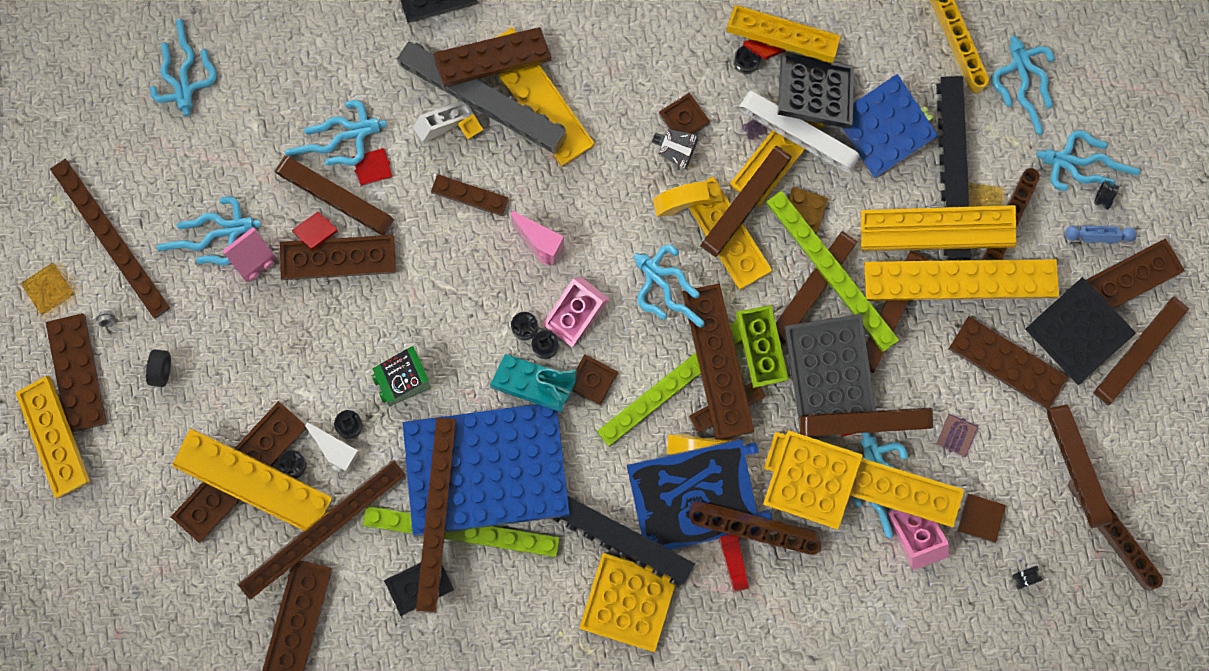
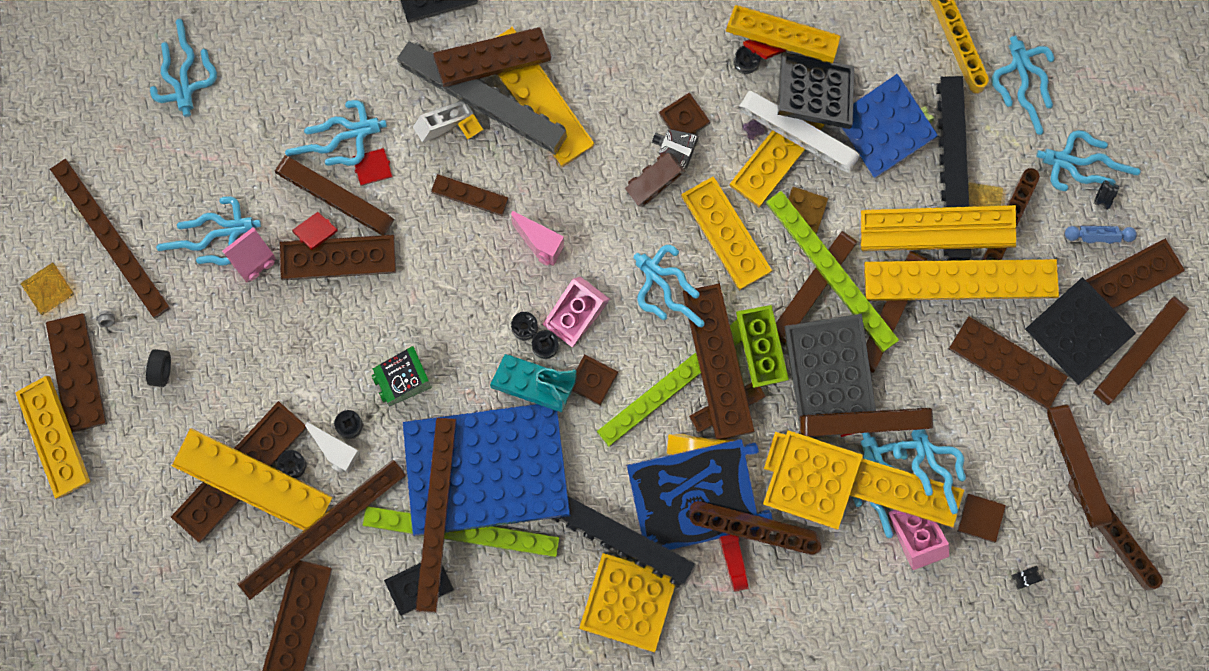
(654, 179): none -> reddish brown brick
(685, 196): yellow arch -> none
(745, 201): reddish brown beam -> none
(923, 448): none -> medium azure plant
(957, 435): piece -> none

